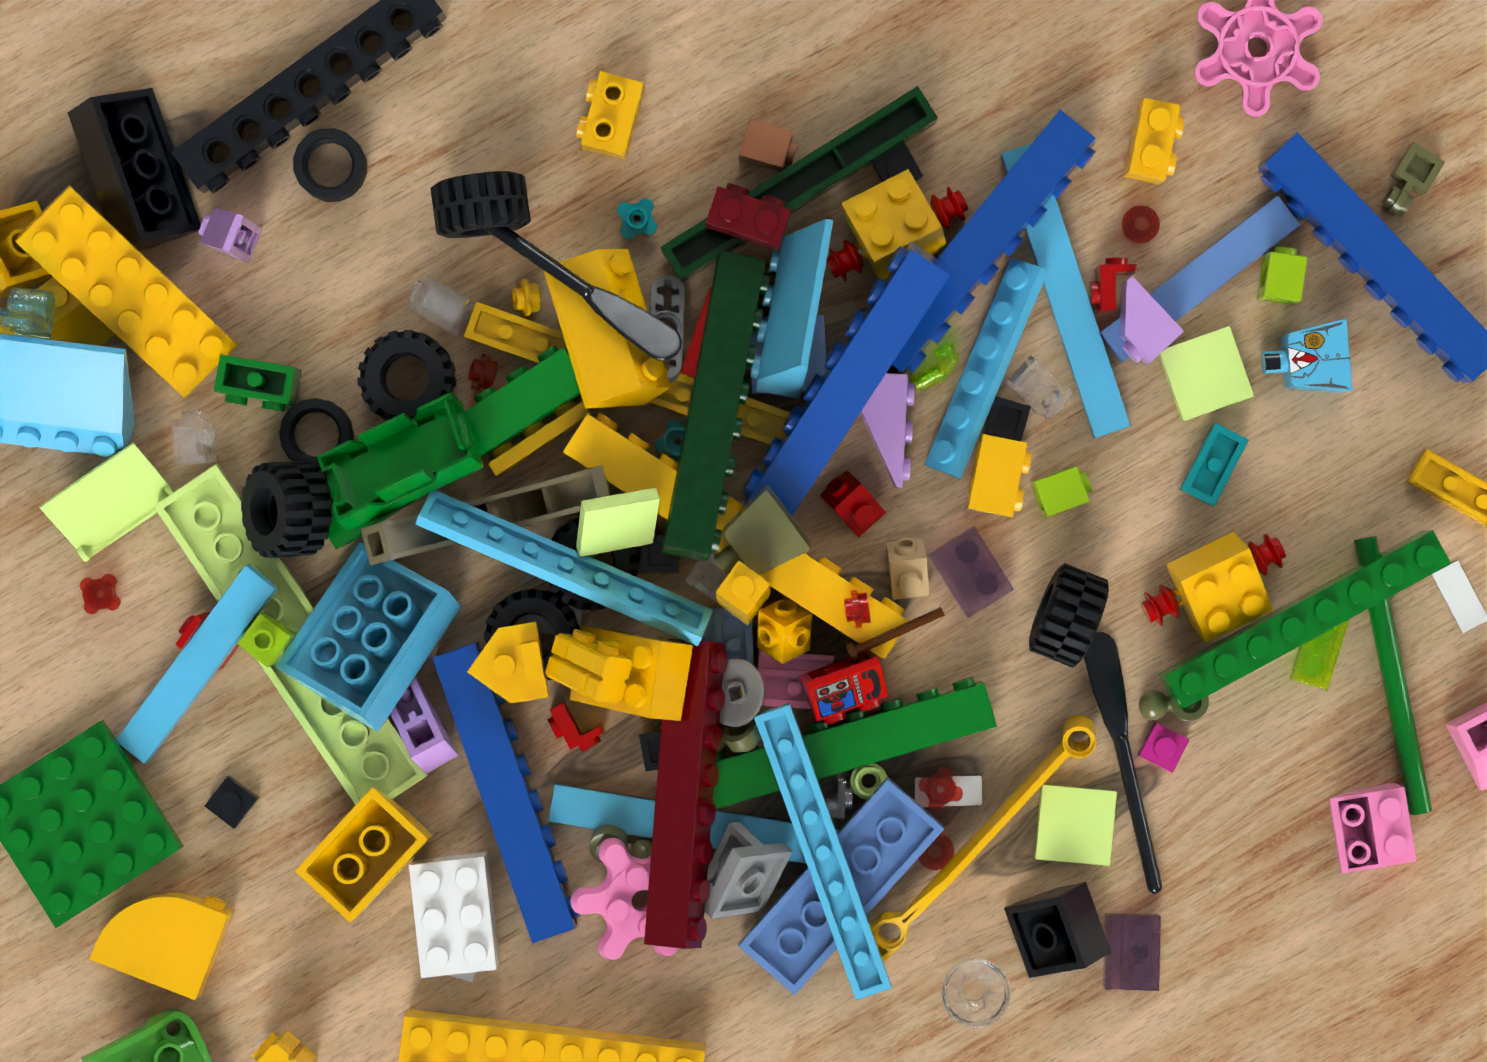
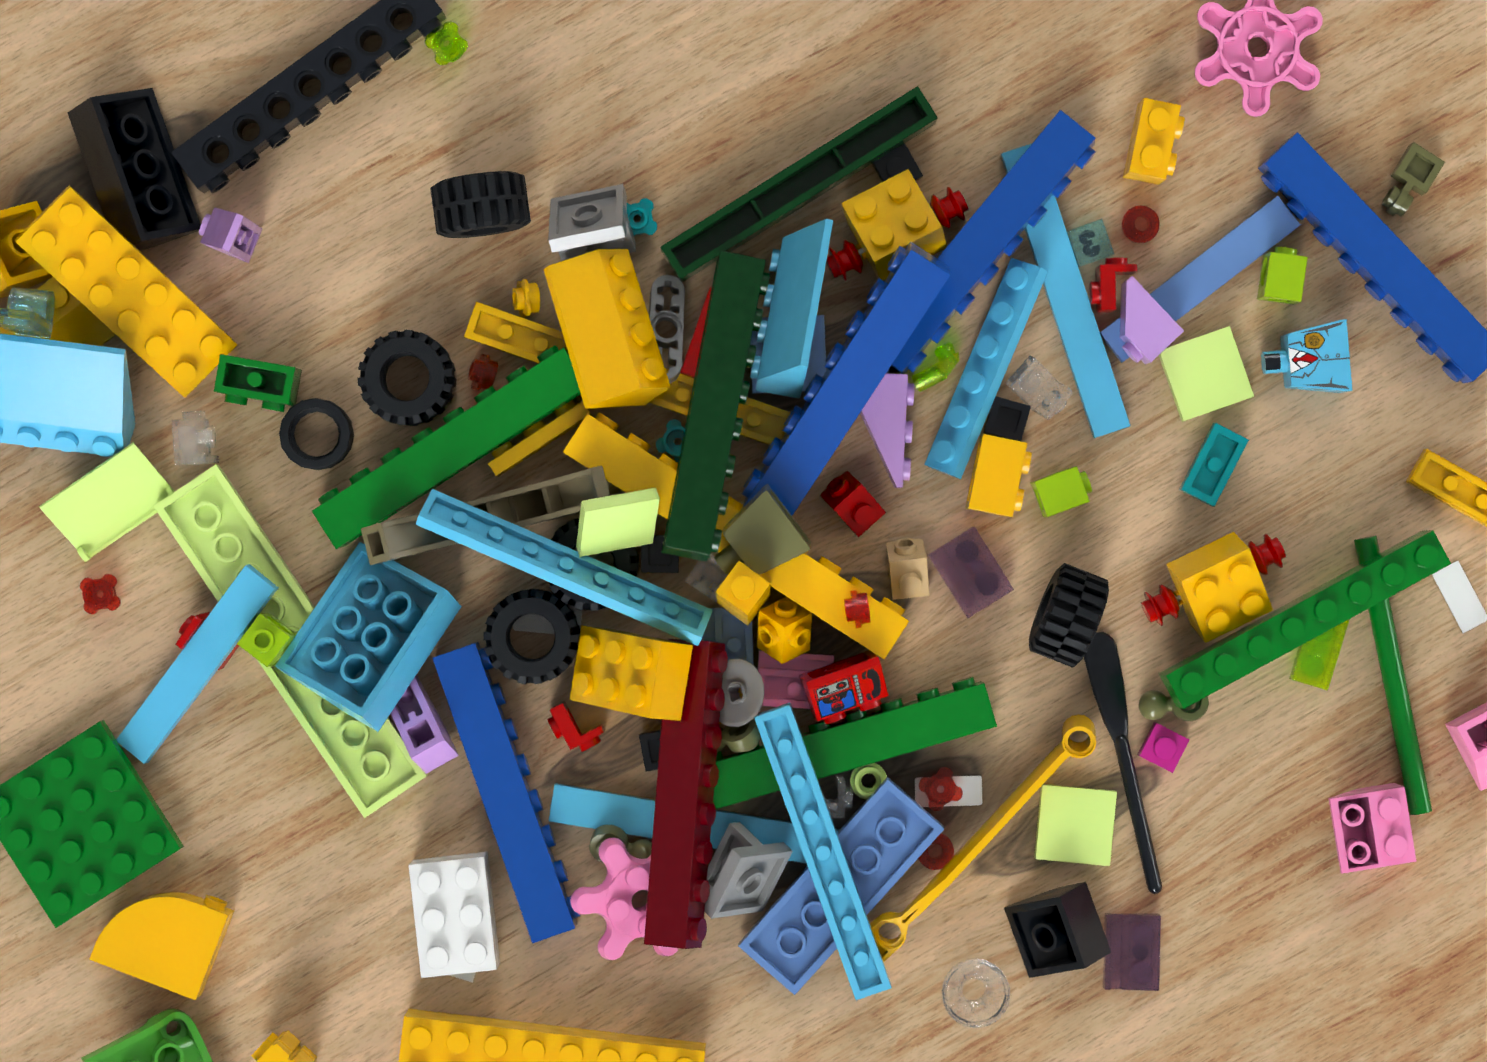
(231, 802): black plate -> none
(286, 509): black tyre -> none
(303, 154): black tyre -> none
(363, 854): yellow slope -> none
(400, 461): green piece -> none
(440, 305): clear brick -> none
(449, 53): none -> clear neon green plate
(513, 664): yellow plate -> none
(589, 666): yellow brick -> none
(590, 222): none -> light grey bracket
(611, 115): yellow brick -> none
(628, 319): piece -> none
(747, 217): dark red brick -> none
(767, 146): nougat brick -> none
(854, 651): reddish brown piece -> none
(1090, 243): none -> clear light blue tile

